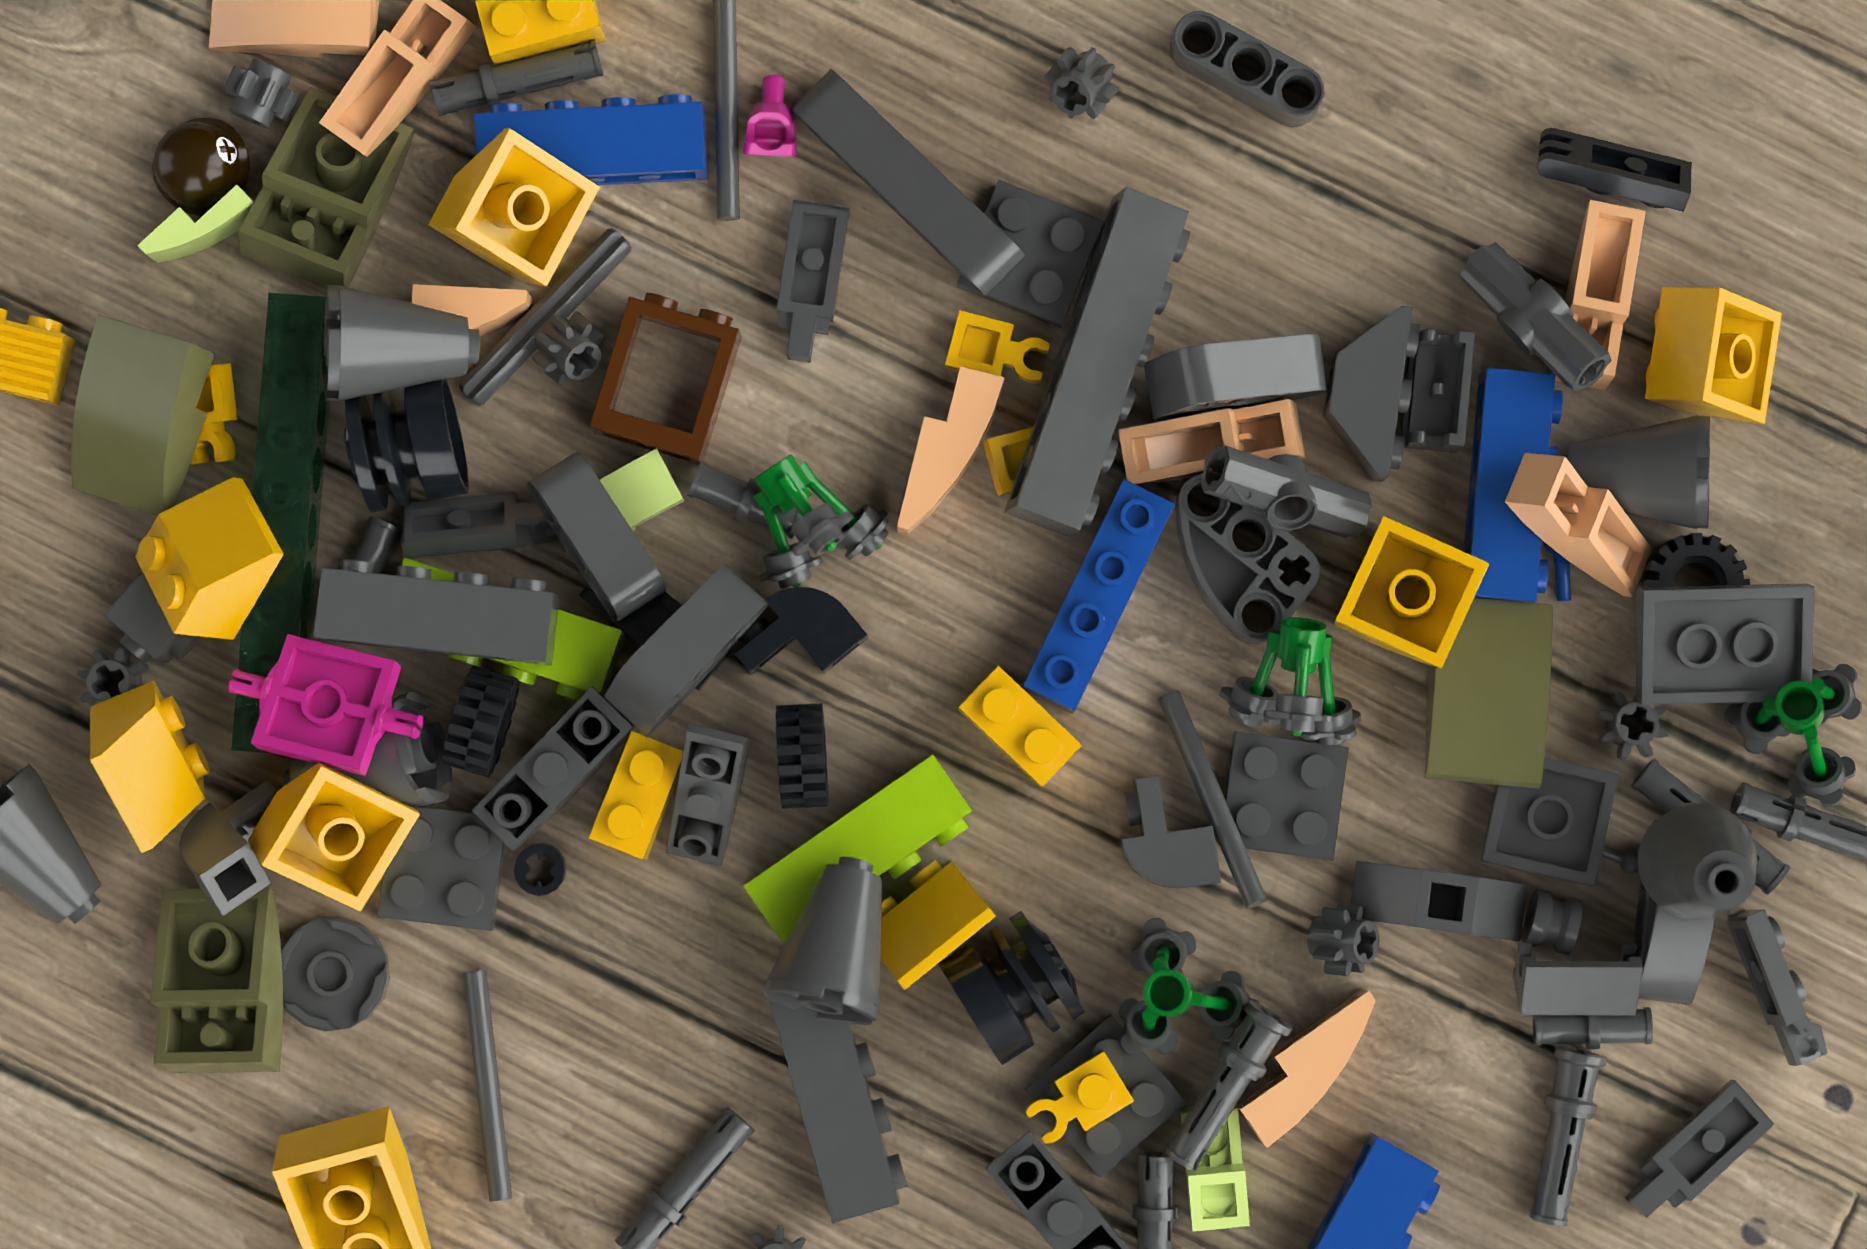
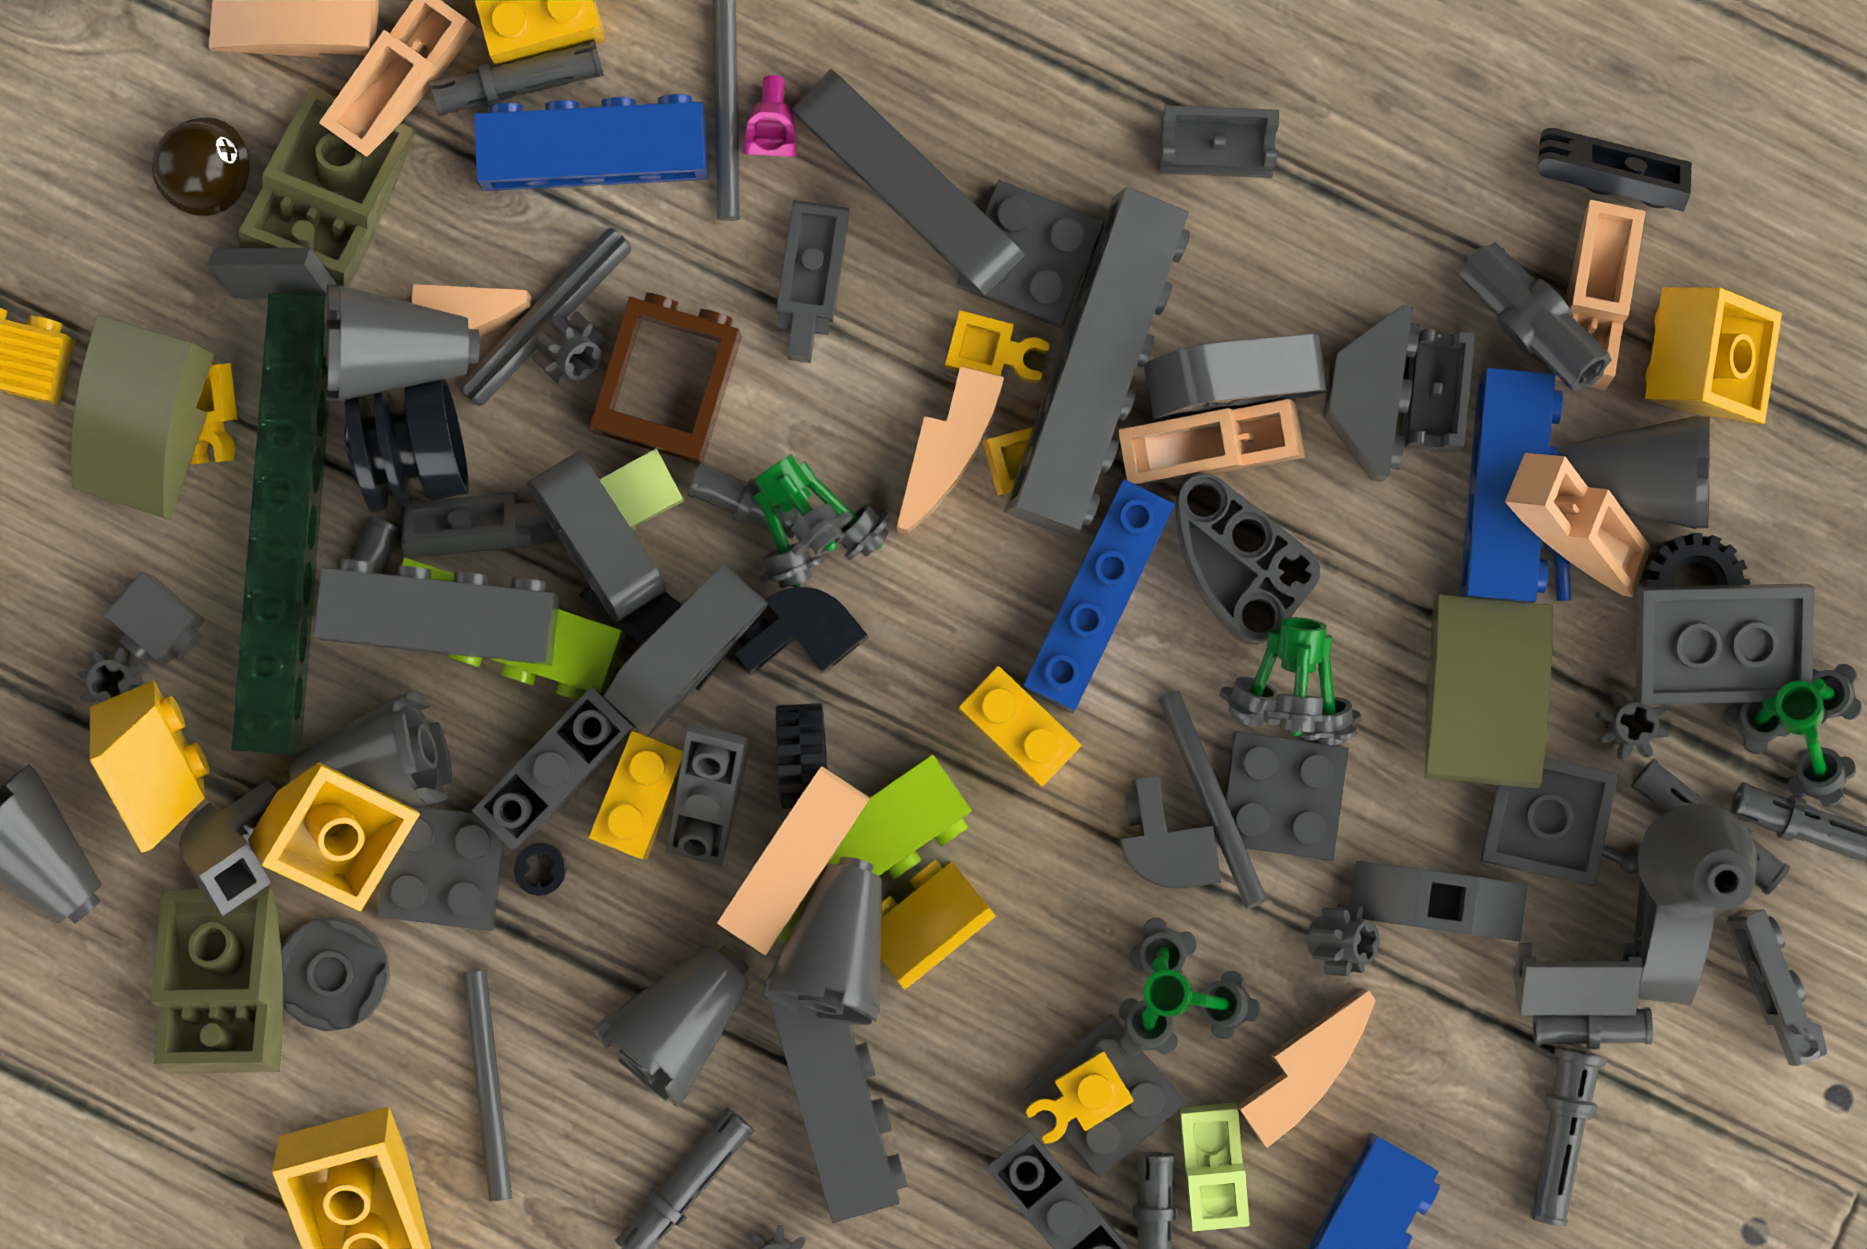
(182, 236): yellowish green slope -> none
(209, 560): yellow slope -> none
(260, 93): dark grey gear -> none
(260, 271): none -> dark grey tile
(326, 704): dark pink plate -> none
(480, 721): black tyre -> none
(515, 208): yellow slope -> none
(677, 1021): none -> dark grey cone
(793, 860): none -> light nougat slope
(1012, 987): black wheel -> none
(1081, 83): dark grey gear -> none
(1218, 141): none -> dark grey hinge
(1232, 44): dark grey beam -> none
(1241, 1062): dark grey pin -> none
(1285, 492): dark grey piece -> none
(1411, 593): yellow slope -> none
(1552, 921): dark grey wheel -> none
(1700, 1149): dark grey hinge -> none

